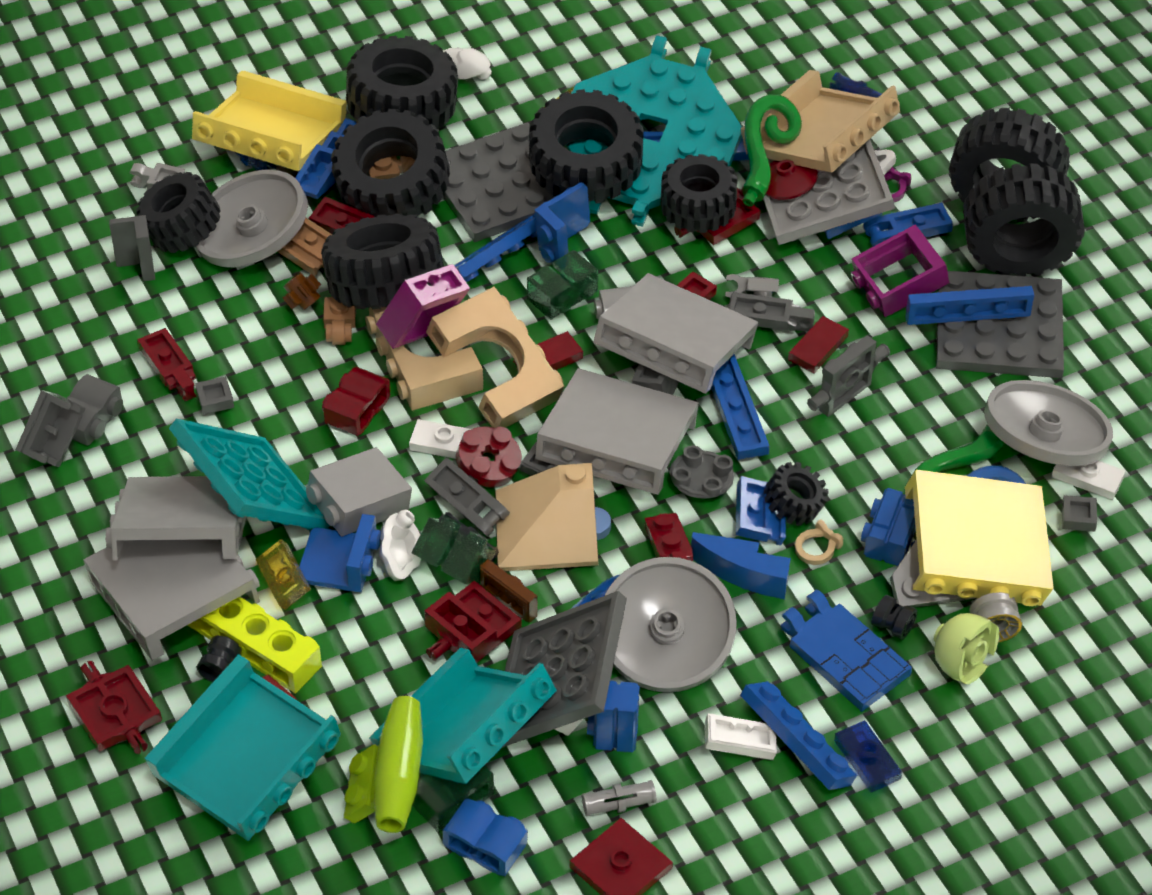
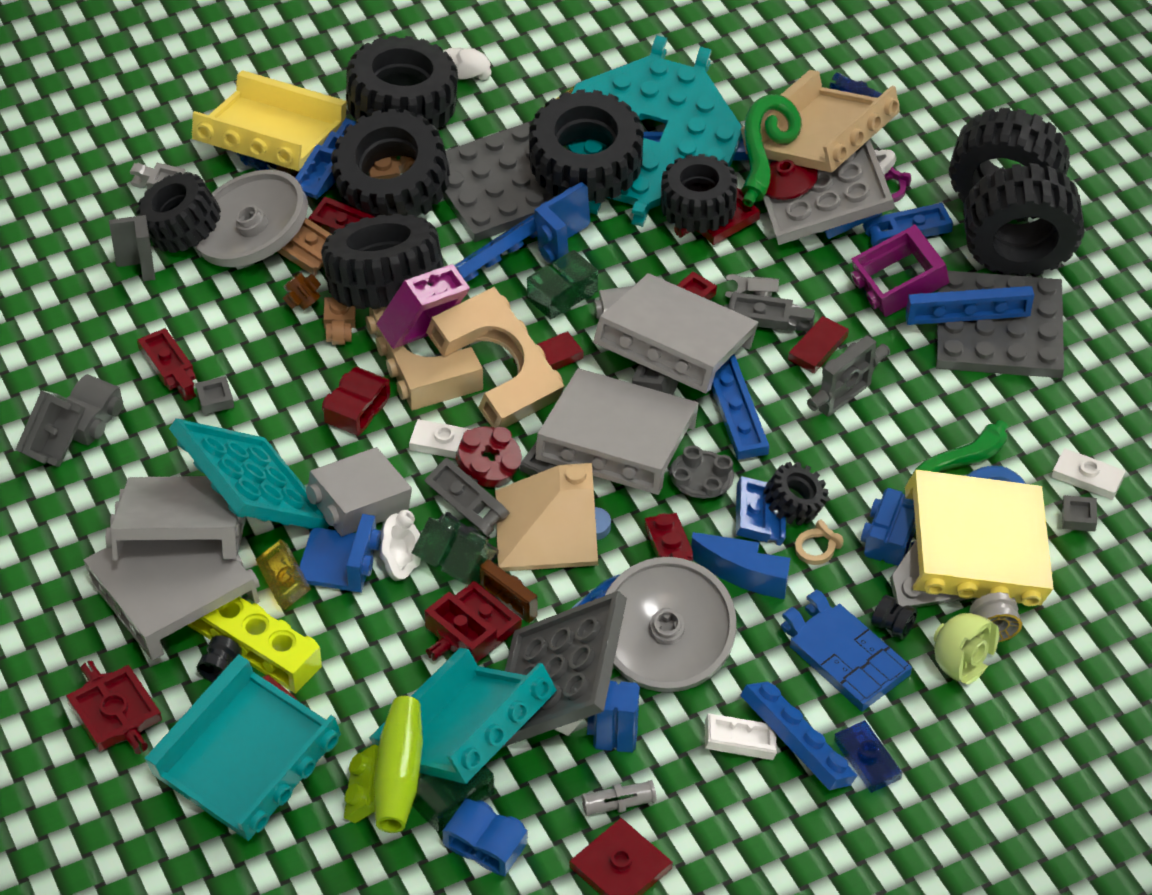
(1048, 422): light grey dish -> none

